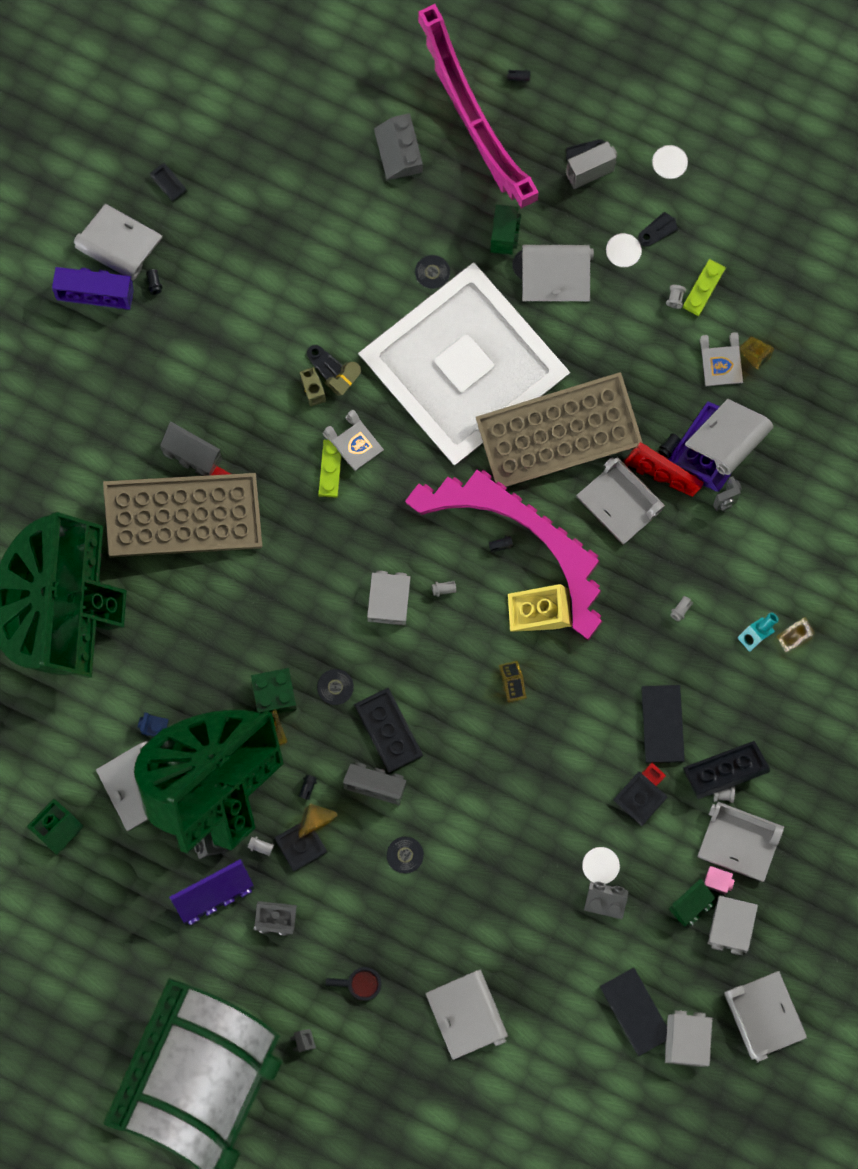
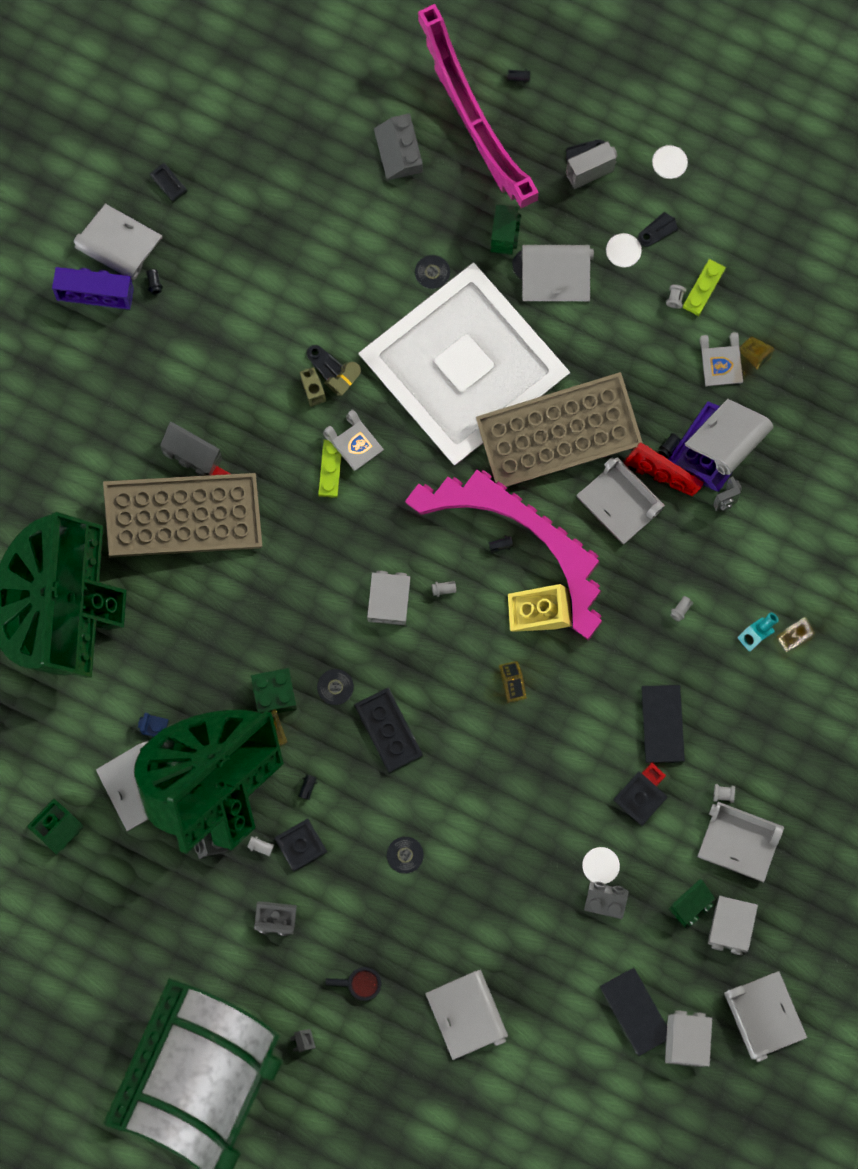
(212, 893): dark purple slope -> none
(315, 818): clear yellow slope -> none
(375, 783): dark grey slope -> none
(719, 880): bright pink brick -> none
(726, 769): black tile -> none

